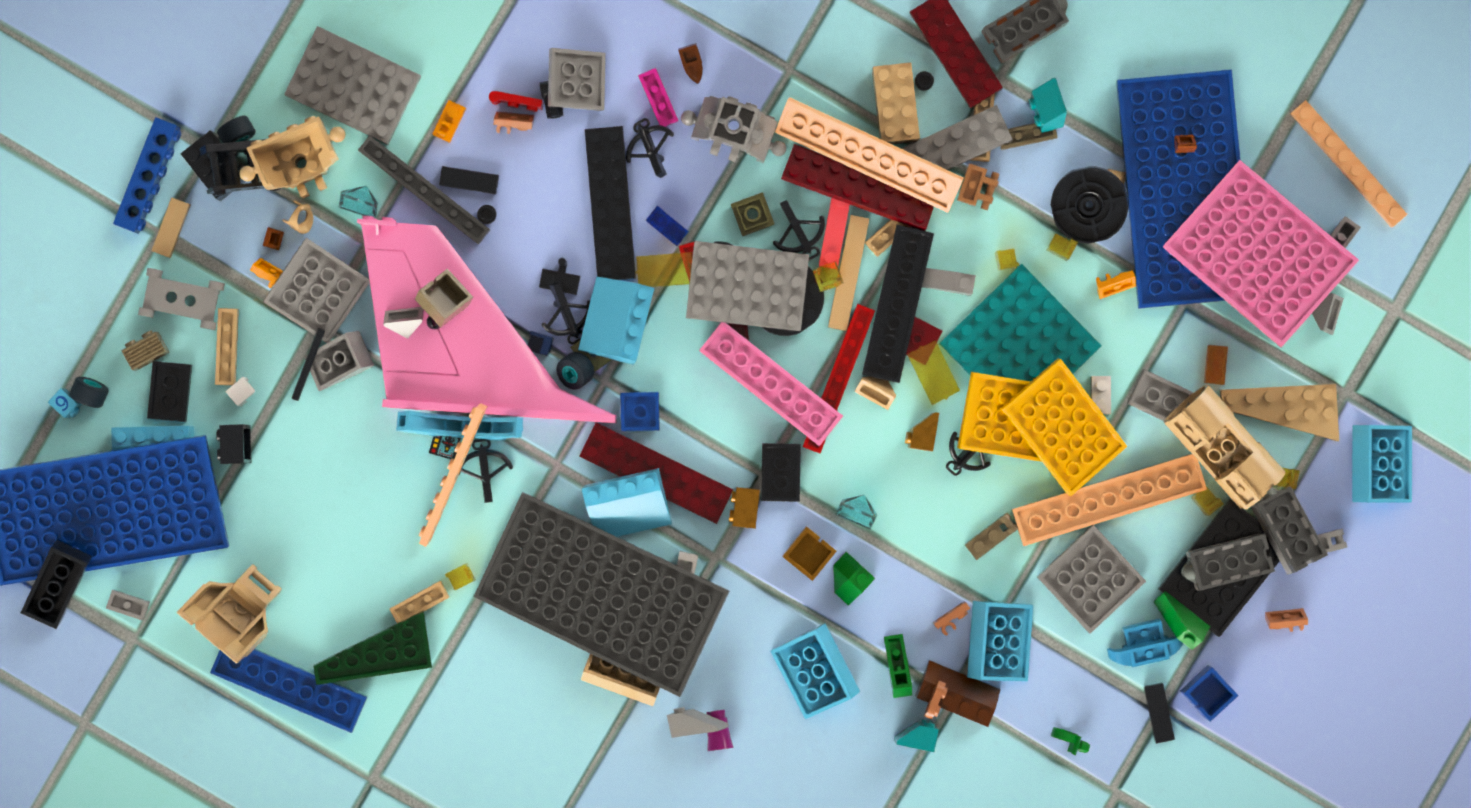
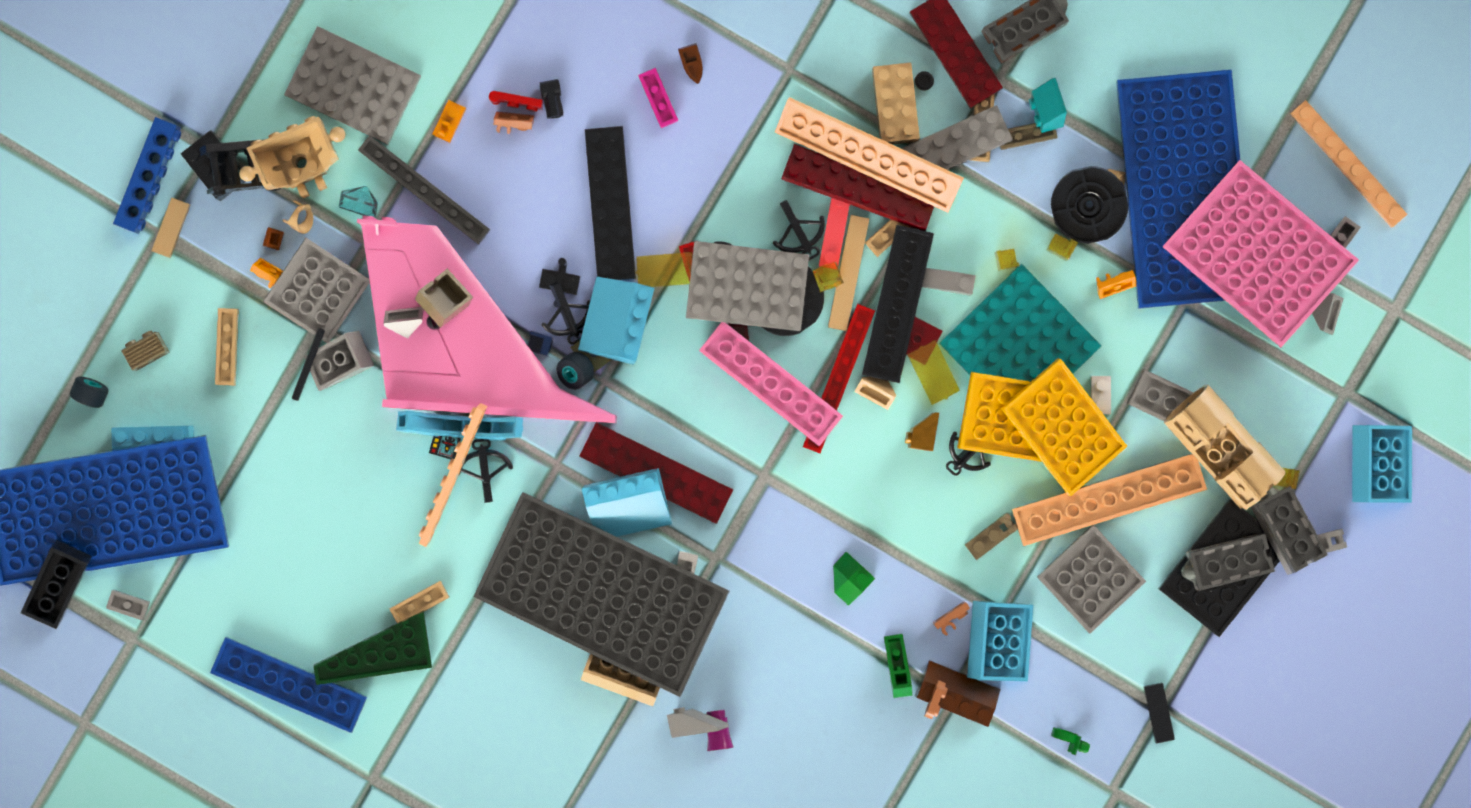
(65, 404): medium azure brick -> none
(169, 391): black tile -> none
(203, 308): light grey piece -> none
(232, 613): tan piece -> none
(234, 444): black piece -> none
(236, 130): black wheel -> none
(240, 391): white panel -> none
(460, 576): clear yellow panel -> none
(469, 180): black tile -> none
(486, 214): black plate -> none
(576, 79): light grey plate -> none
(640, 411): blue plate -> none
(652, 152): black piece -> none
(667, 226): clear blue slope -> none
(745, 507): pearl gold piece -> none
(749, 225): olive piece -> none
(752, 136): light grey piece -> none
(780, 472): black plate -> none
(808, 553): pearl gold piece -> none
(815, 671): medium azure slope -> none
(857, 510): clear light blue slope -> none
(919, 736): teal slope -> none
(972, 186): medium nougat plate -> none
(1145, 645): dark azure plate -> none
(1182, 621): green slope -> none
(1184, 143): dark orange slope -> none
(1207, 502): clear yellow panel -> none
(1209, 693): blue piece -> none
(1215, 364): clear orange plate -> none
(1286, 619): nougat plate -> none
(1295, 407): tan wing -> none

